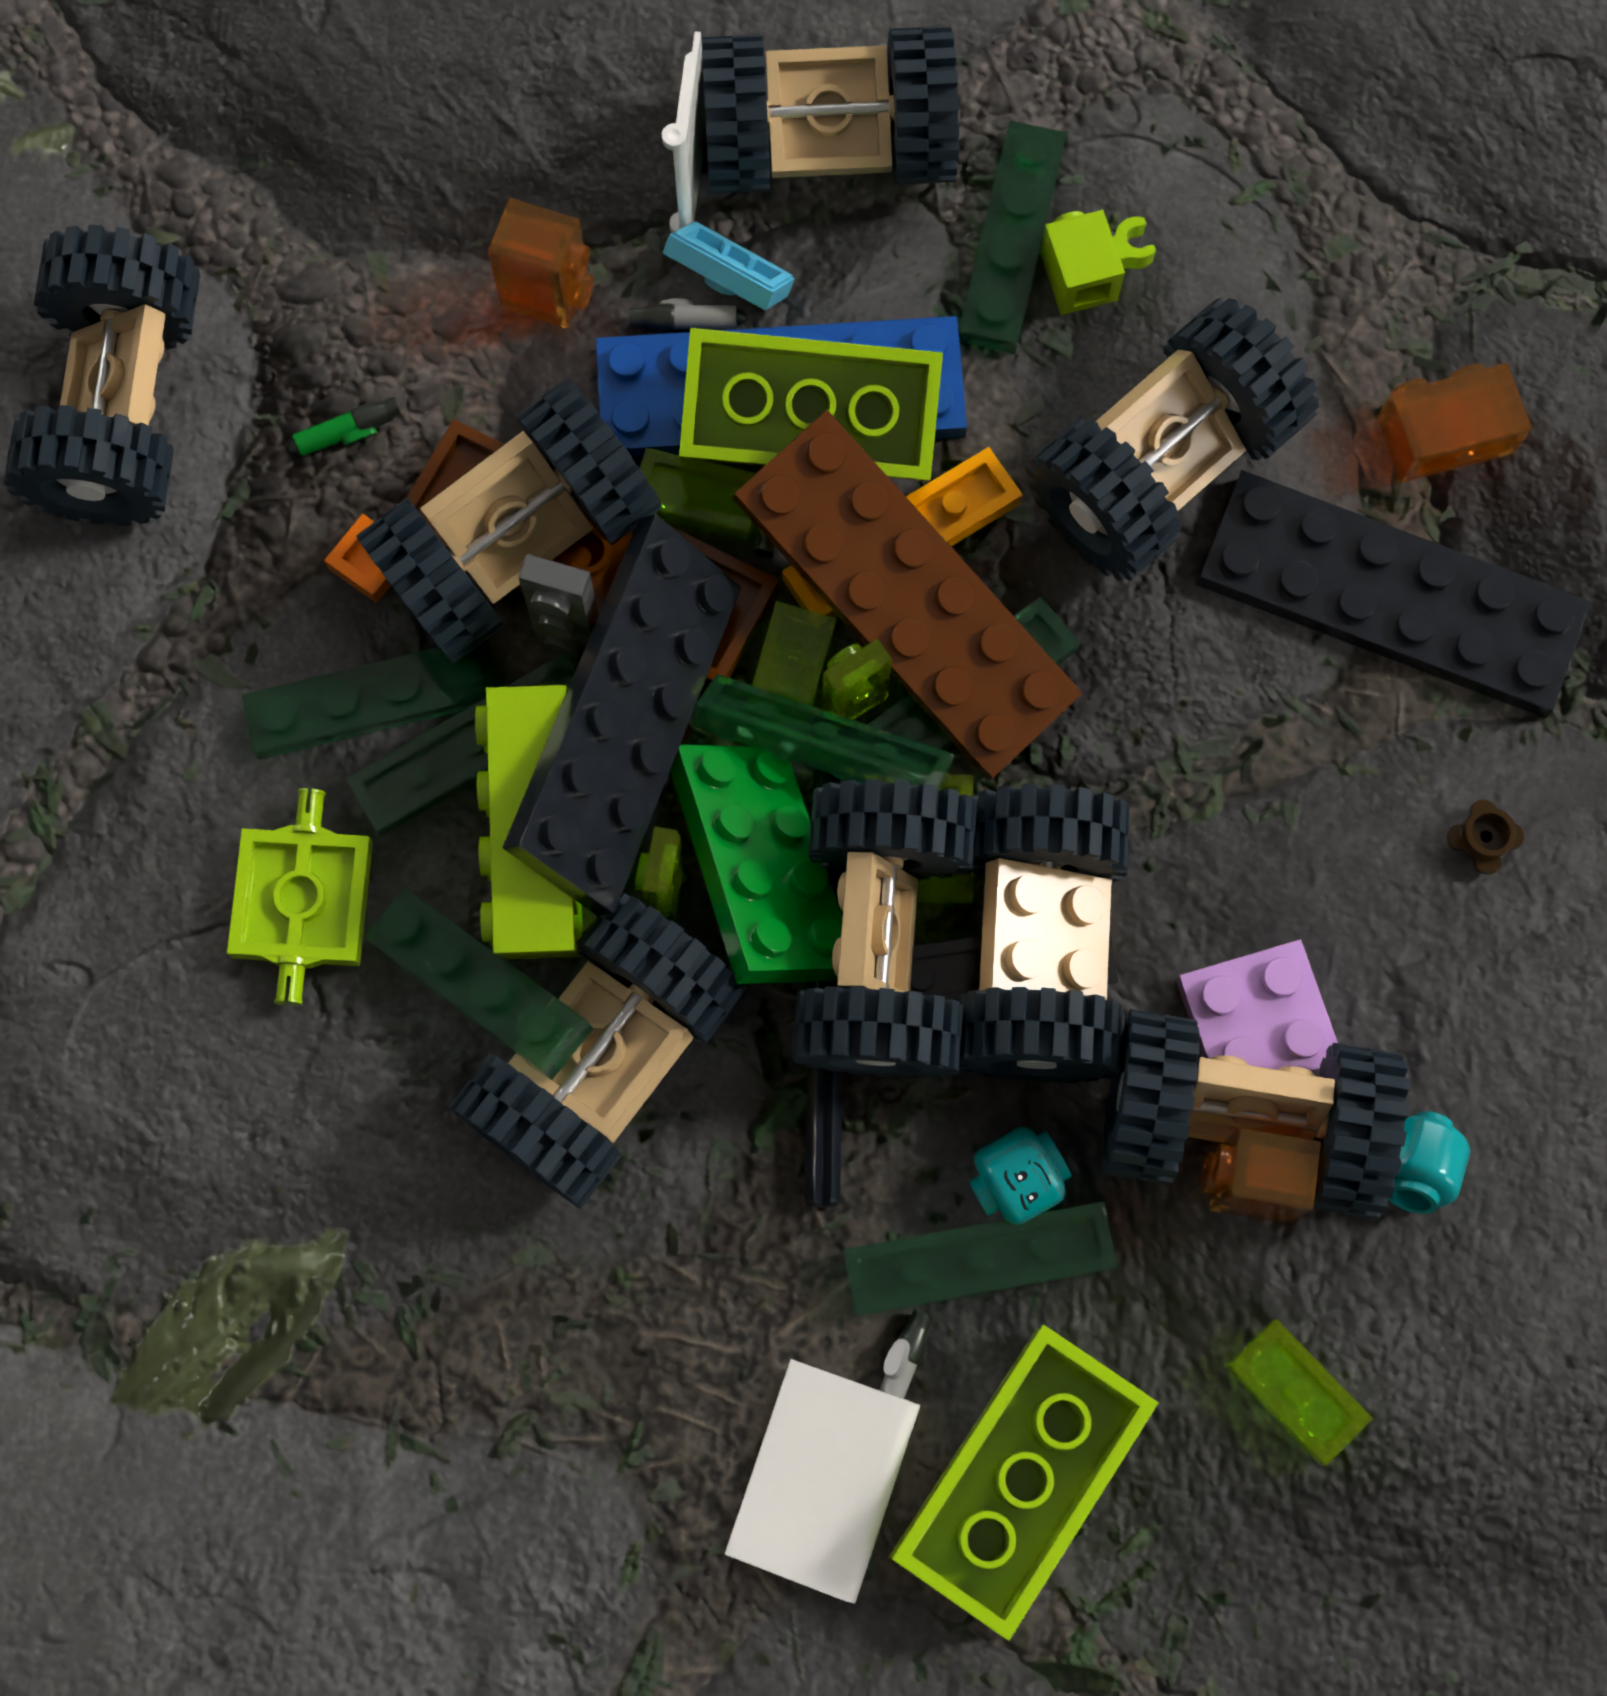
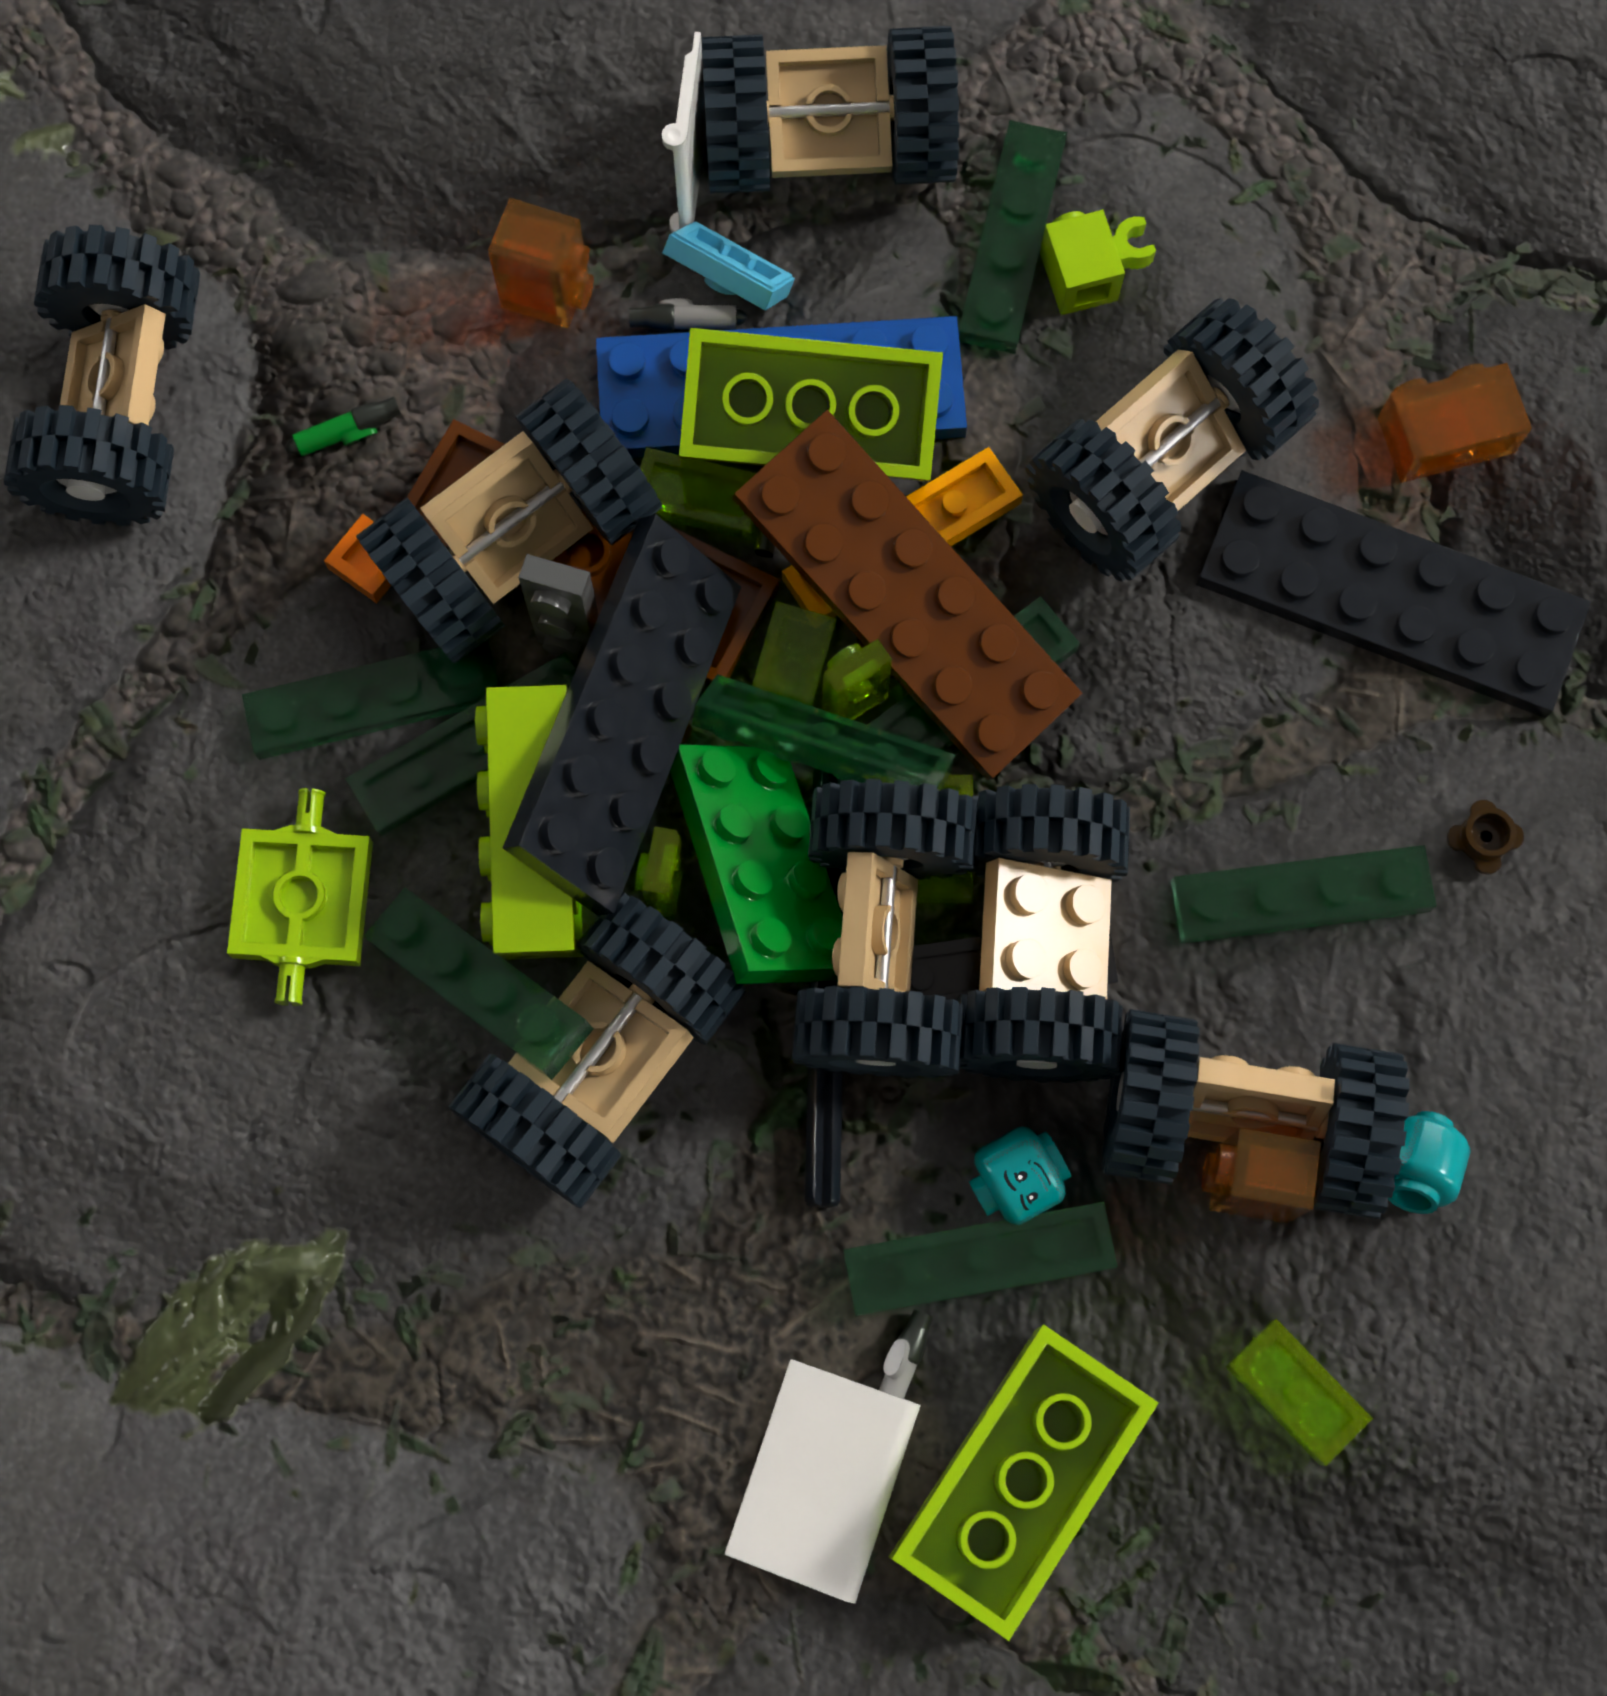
(1260, 1009): lavender plate -> none
(1303, 894): none -> clear green plate

